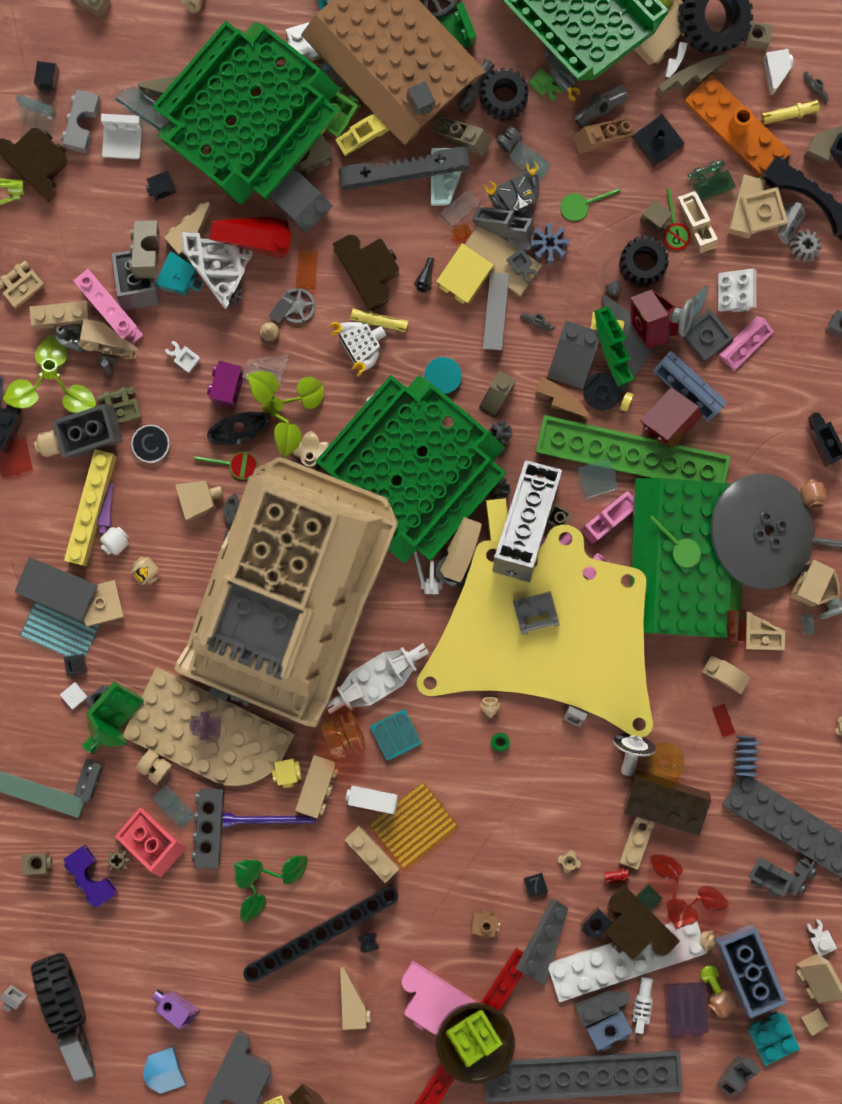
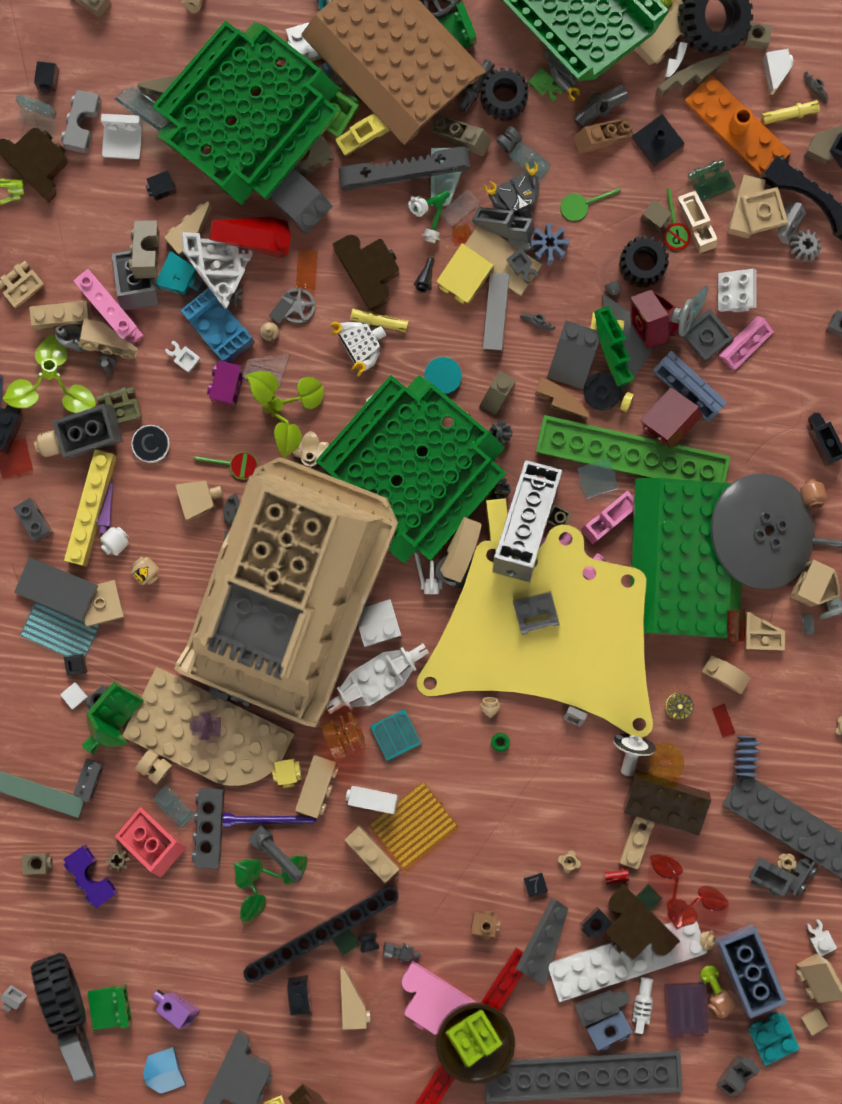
(33, 520): none -> dark grey brick
(110, 1007): none -> green bracket
(217, 326): none -> dark azure plate
(223, 432): black piece -> none
(263, 840): none -> dark grey axle
(299, 995): none -> black torso
(345, 942): none -> clear green tile
(378, 623): none -> white slope
(405, 952): none -> dark grey piece
(420, 206): none -> plant
(421, 98): dark grey brick -> none
(679, 706): none -> wheel
(685, 552): bright green piece -> none
(783, 858): none -> tan plate

